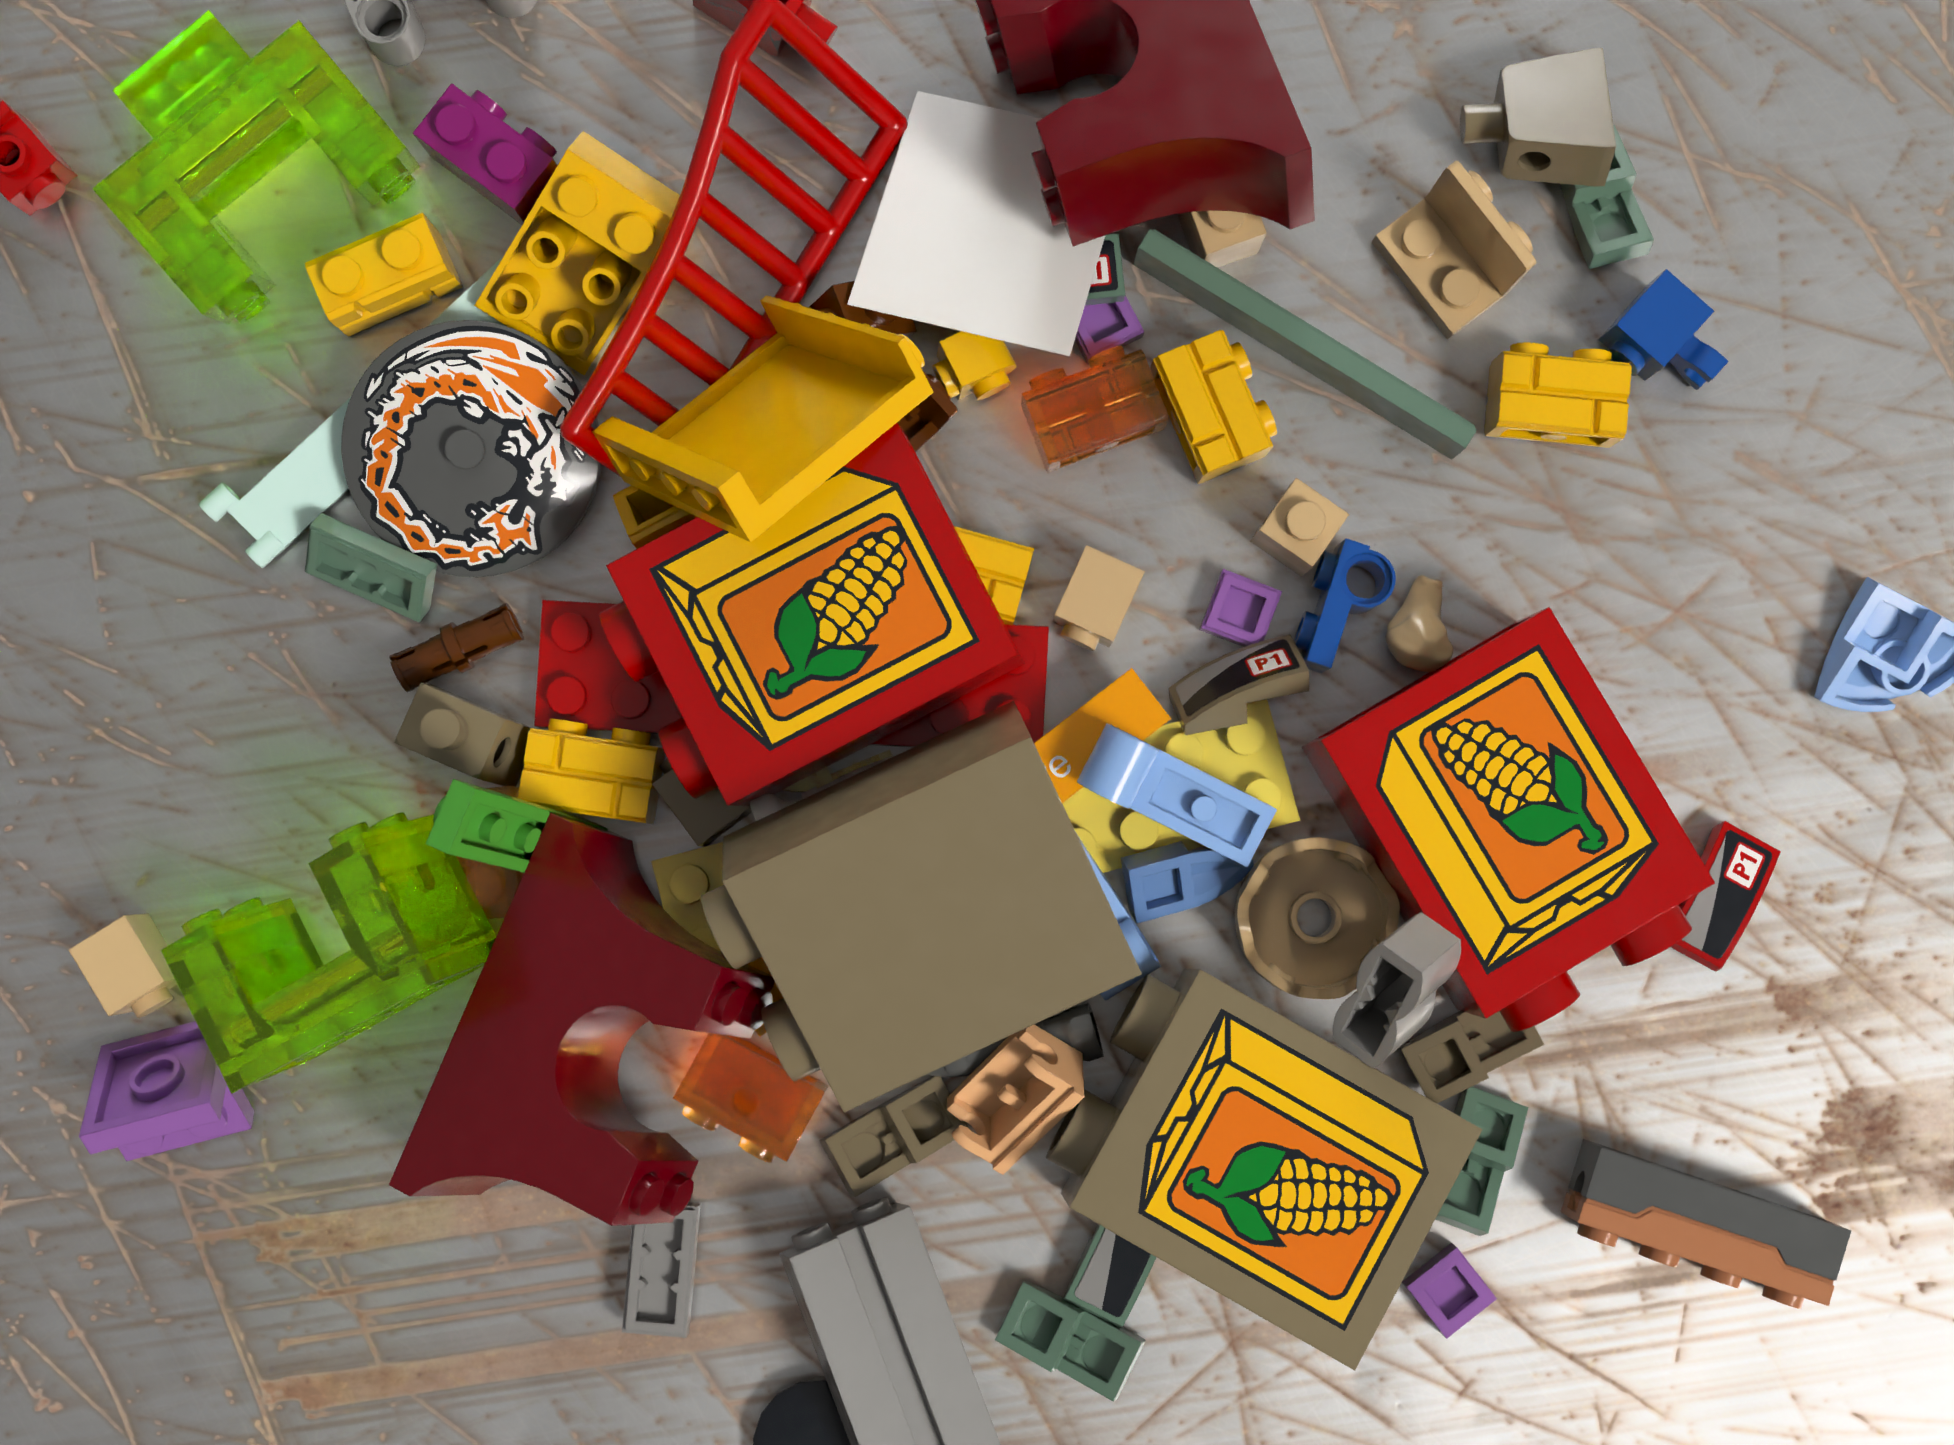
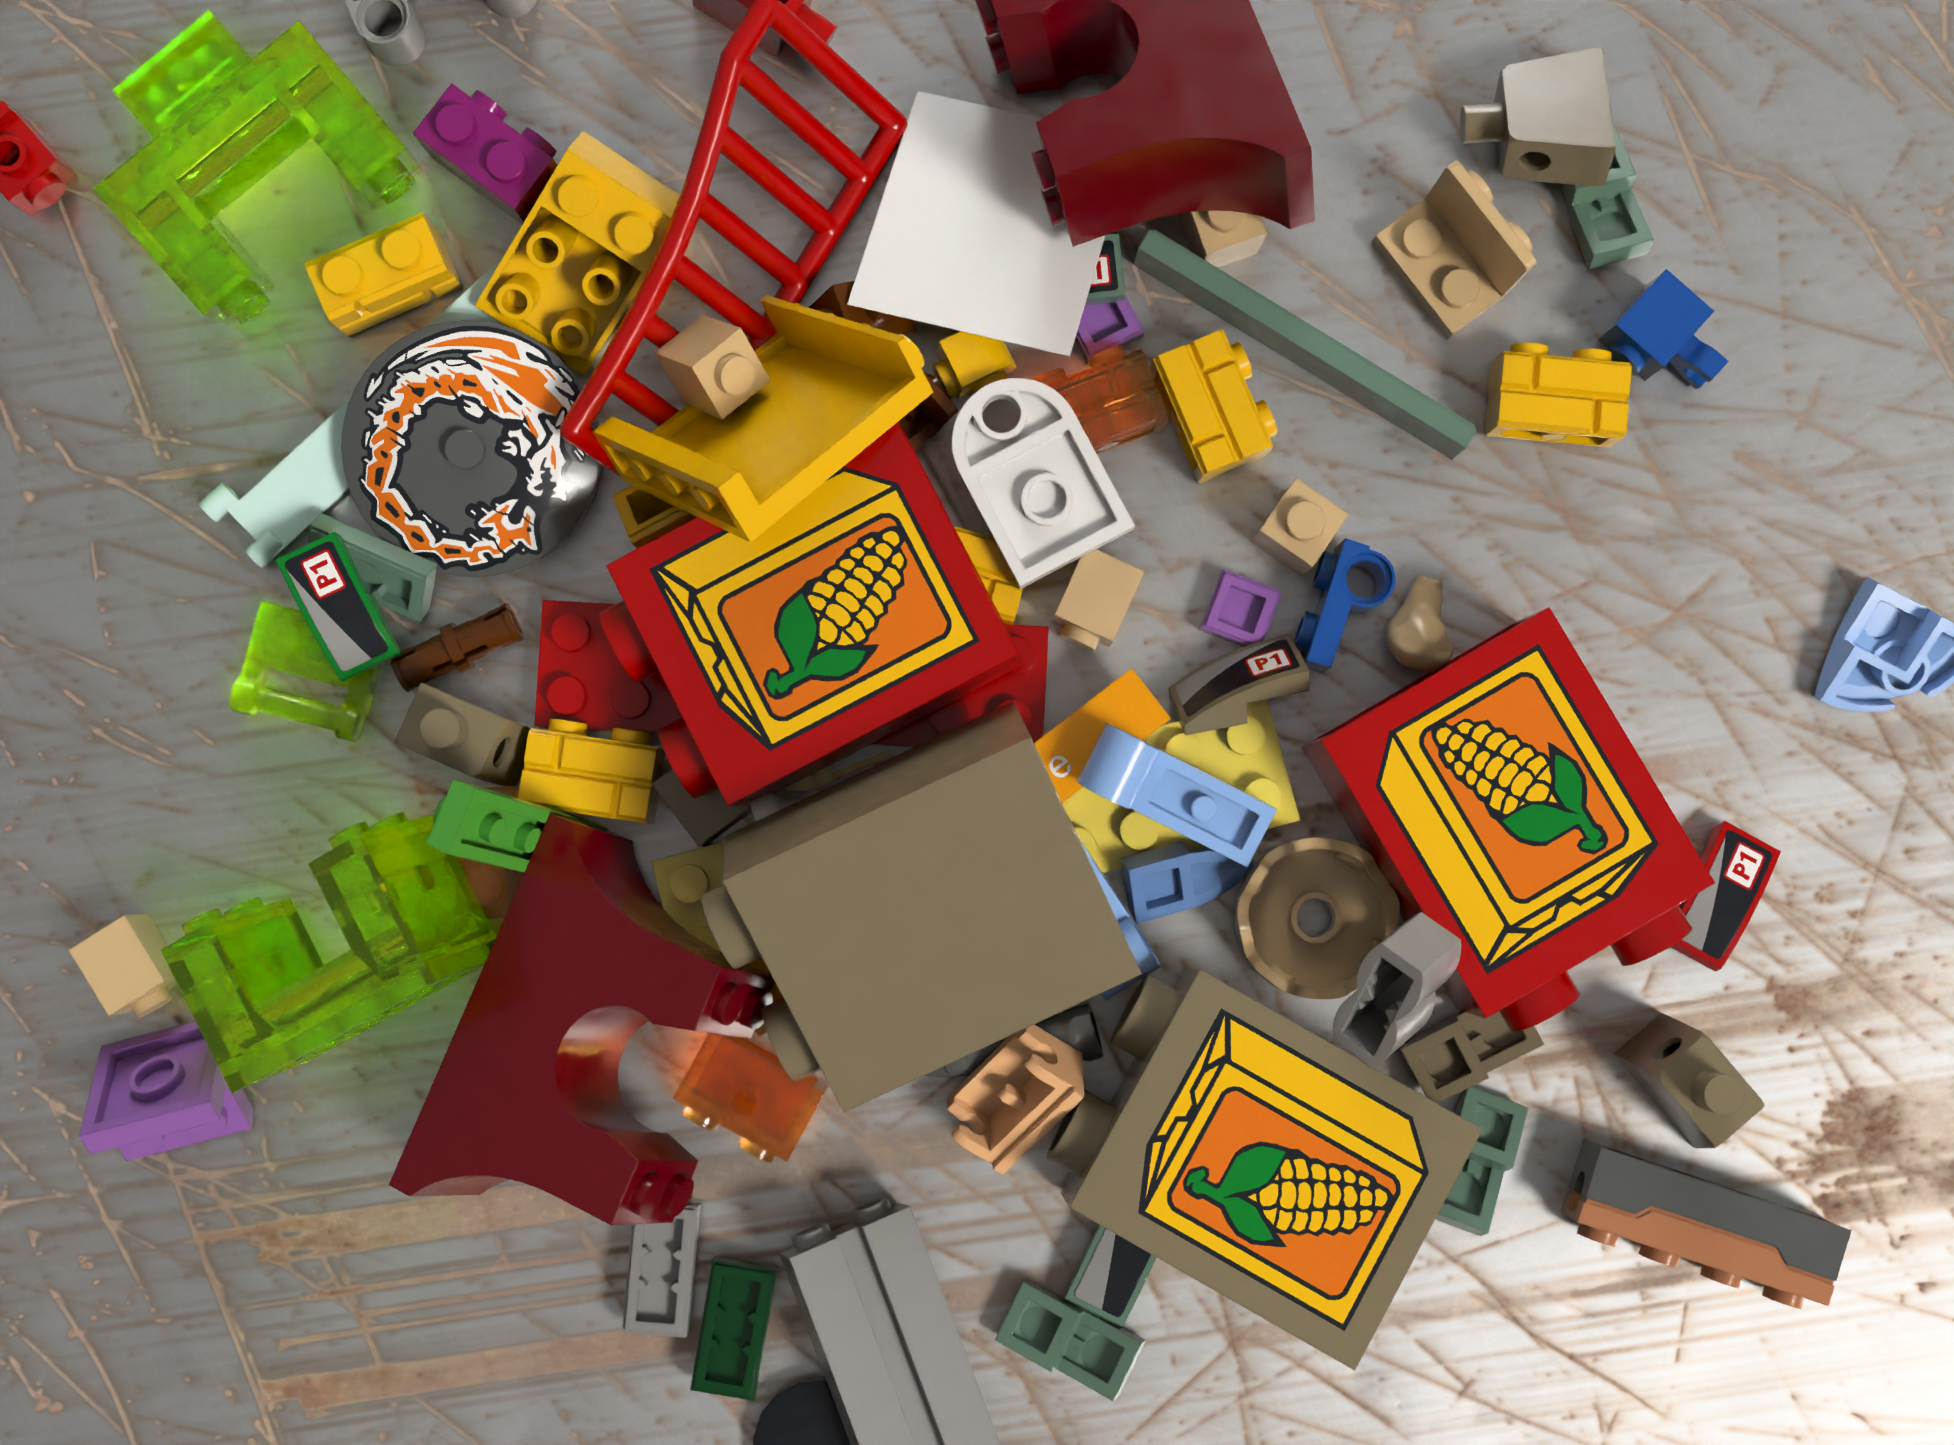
(286, 644): none -> clear neon green plate
(338, 606): none -> slope
(712, 366): none -> tan brick
(734, 1328): none -> dark green plate
(892, 1136): dark tan slope -> none
(1038, 482): none -> white tile
(1449, 1290): medium lavender tile -> none
(1693, 1085): none -> dark tan torso

